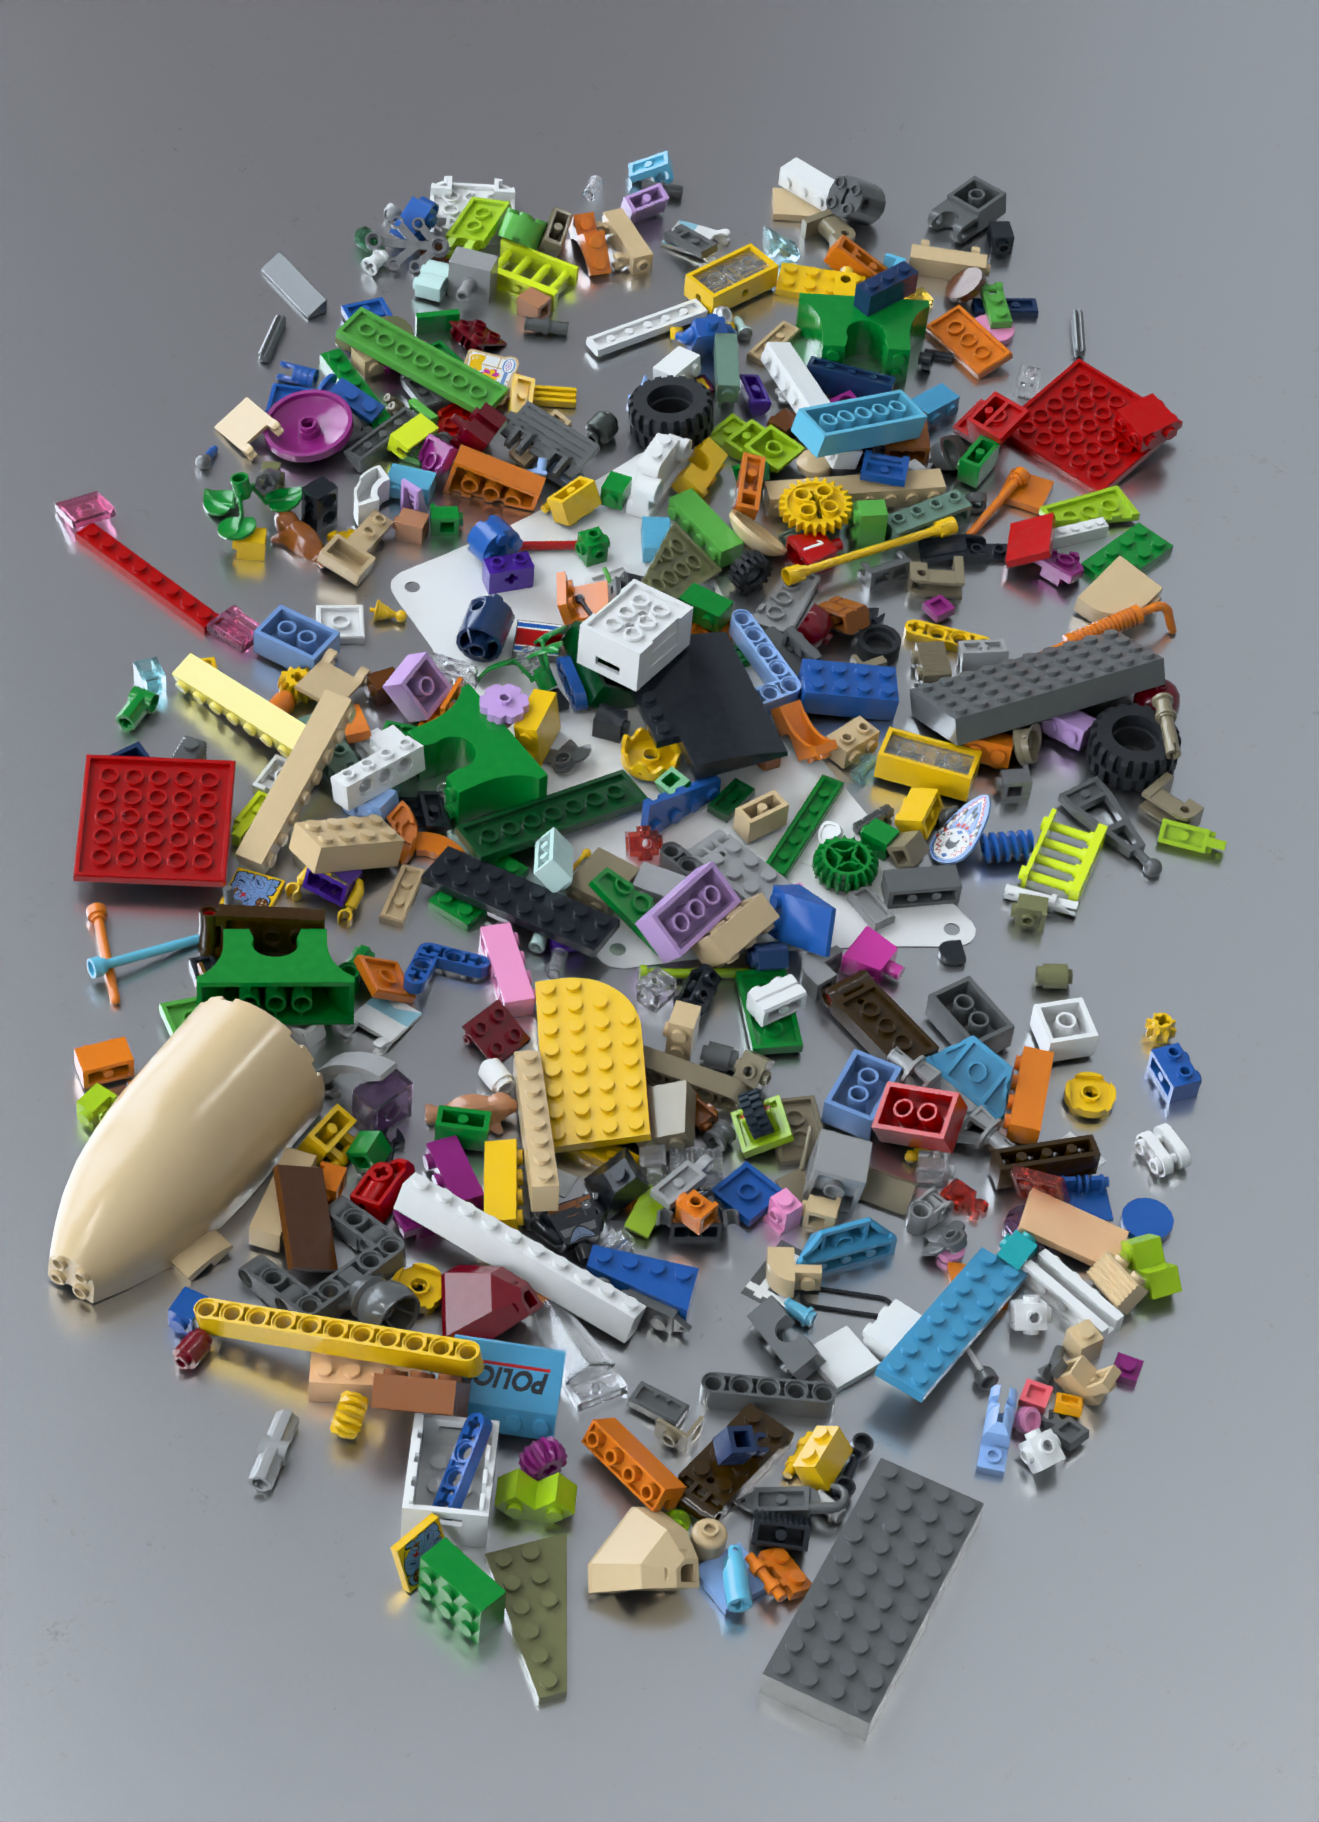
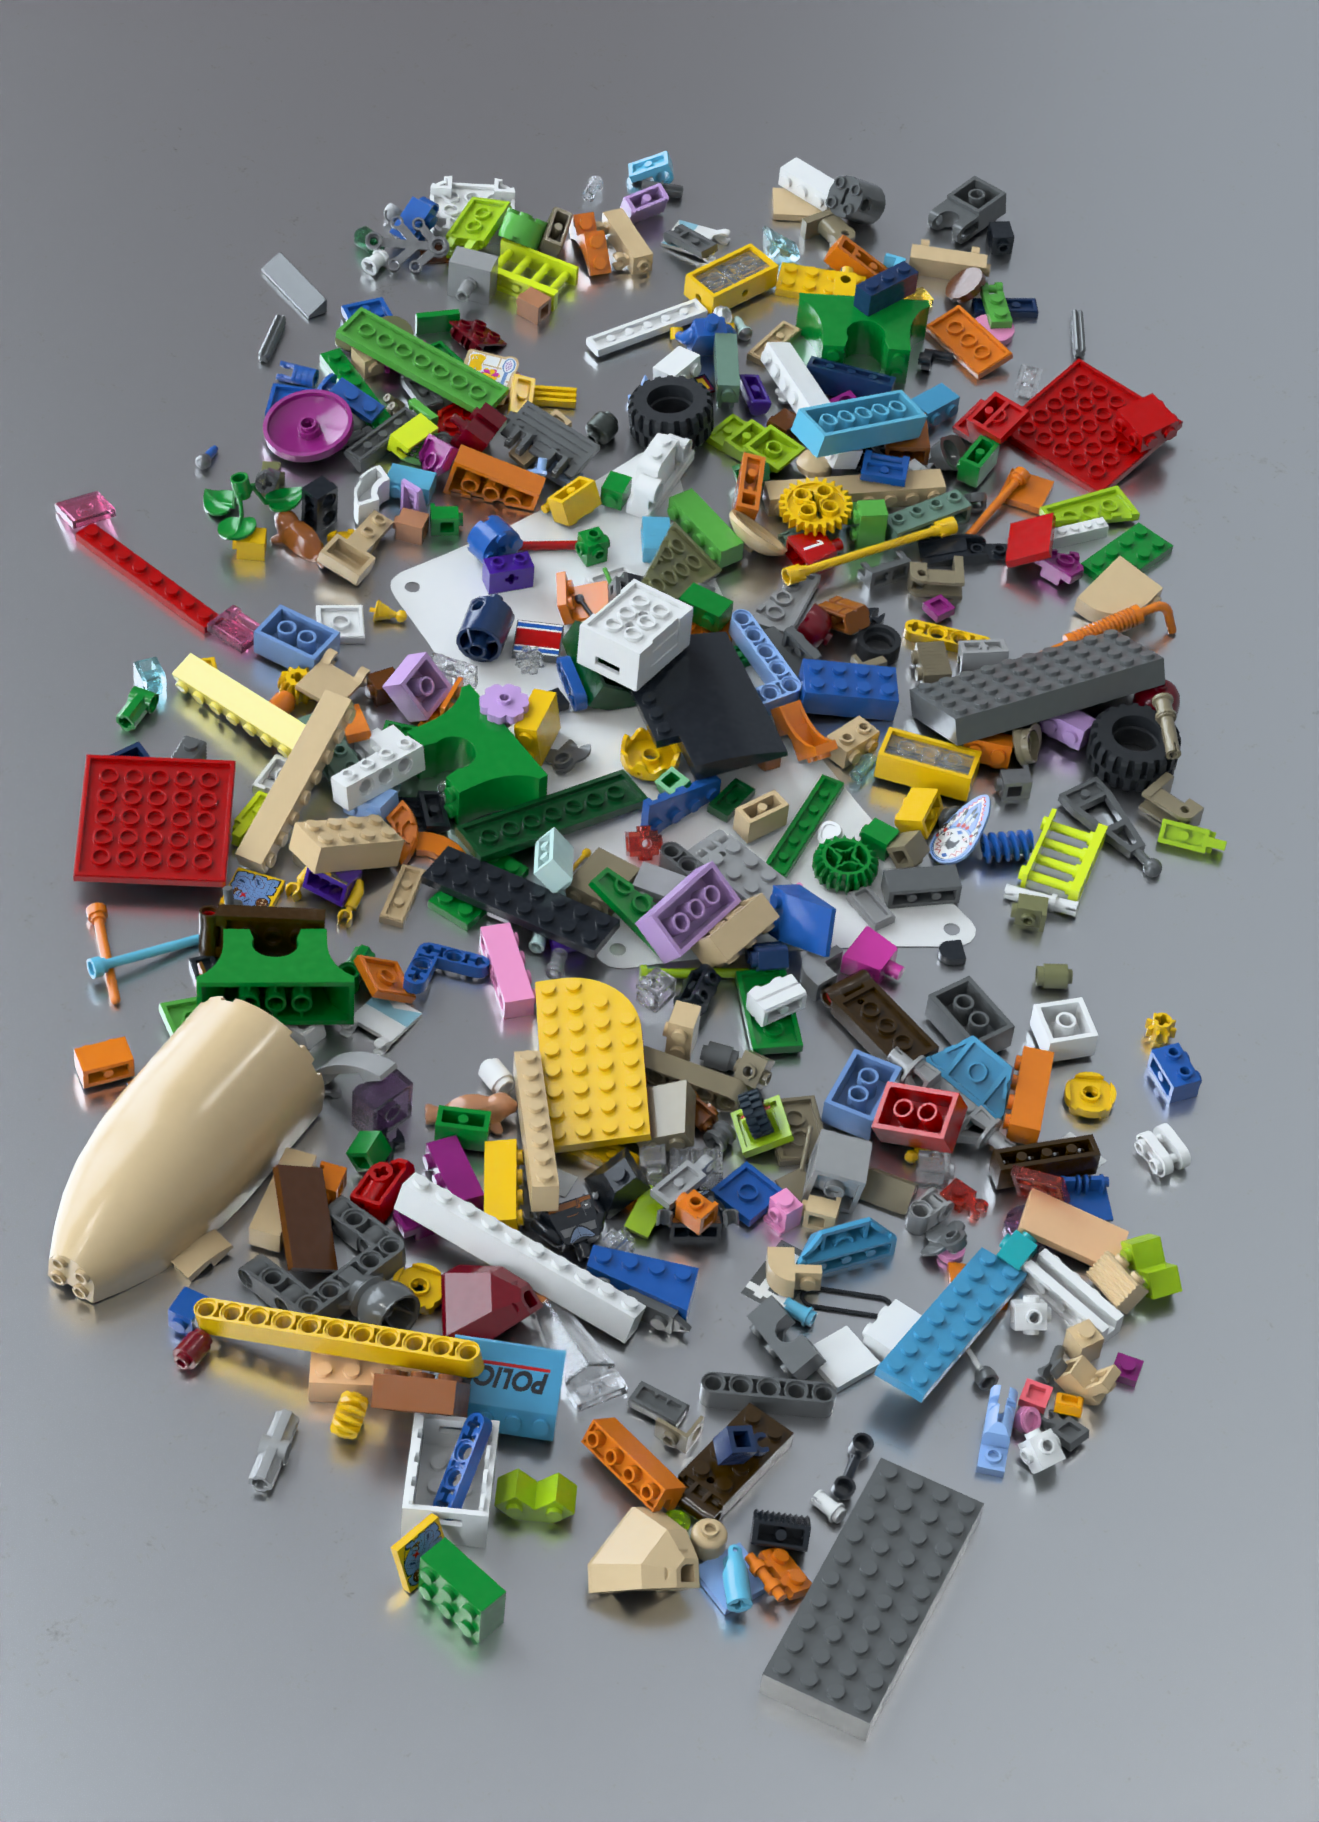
(94, 1105): lime brick -> none
(245, 425): flag -> none
(327, 1134): yellow brick -> none
(432, 281): light aqua brick -> none
(495, 1032): dark red hinge -> none
(537, 1609): olive wing -> none
(543, 675): green plant -> none
(543, 1458): magenta gear -> none
(546, 326): dark grey pin -> none
(610, 723): black brick -> none
(705, 463): yellow arch -> none
(750, 571): black tyre -> none
(793, 1500): dark grey plate -> none
(819, 1457): yellow brick -> none
(885, 813): dark grey axle -> none
(1145, 1217): blue tile -> none

